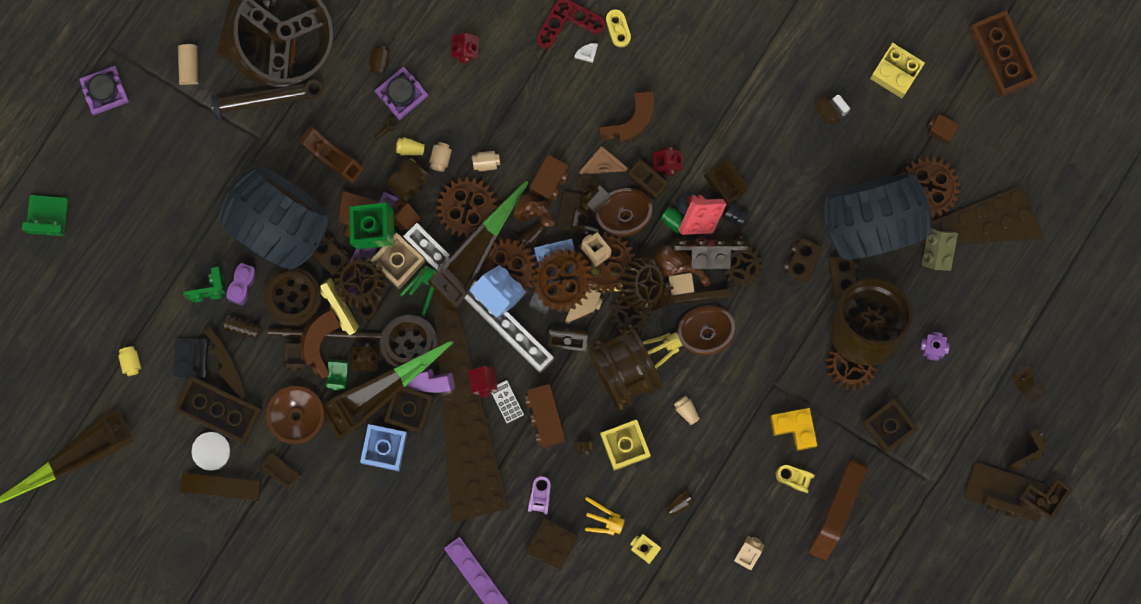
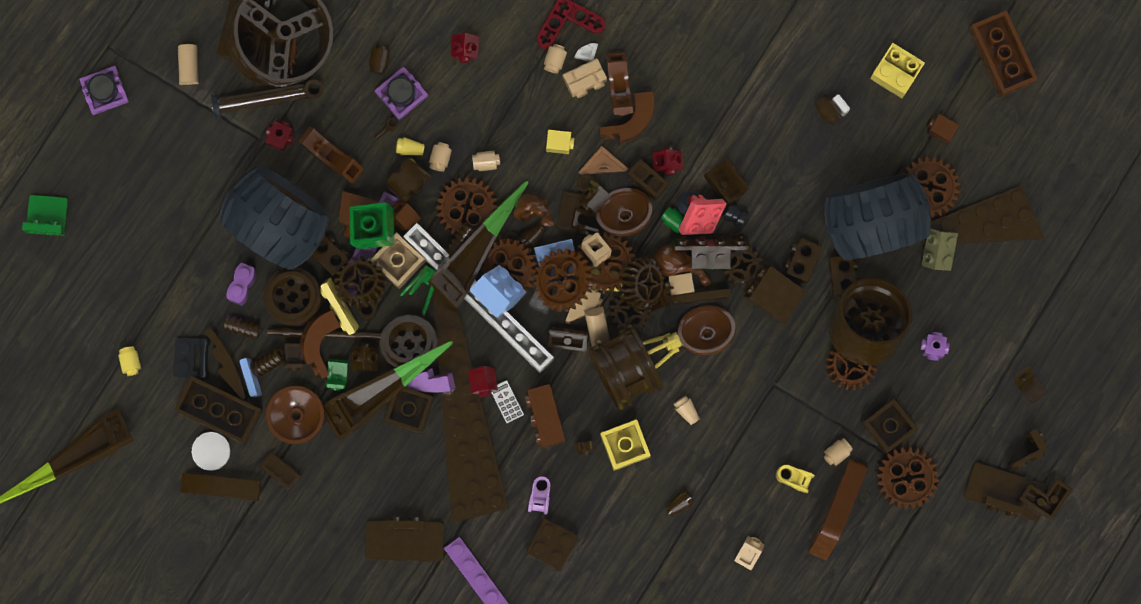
(218, 288): green bracket -> none
(250, 378): none -> light blue tile
(268, 361): none -> dark brown piece
(279, 142): none -> dark red brick
(383, 447): light blue brick -> none
(404, 540): none -> dark brown bracket
(463, 233): none -> dark brown piece
(549, 179): reddish brown brick -> none
(555, 59): none -> tan brick
(559, 142): none -> light yellow brick
(585, 78): none -> tan brick
(597, 325): none -> tan brick
(614, 523): yellow plant -> none
(618, 29): light yellow plate -> none
(619, 83): none -> reddish brown arch
(652, 550): light yellow brick -> none
(774, 293): none -> dark brown brick
(797, 422): yellow brick -> none
(837, 452): none -> tan brick
(904, 461): none -> reddish brown gear

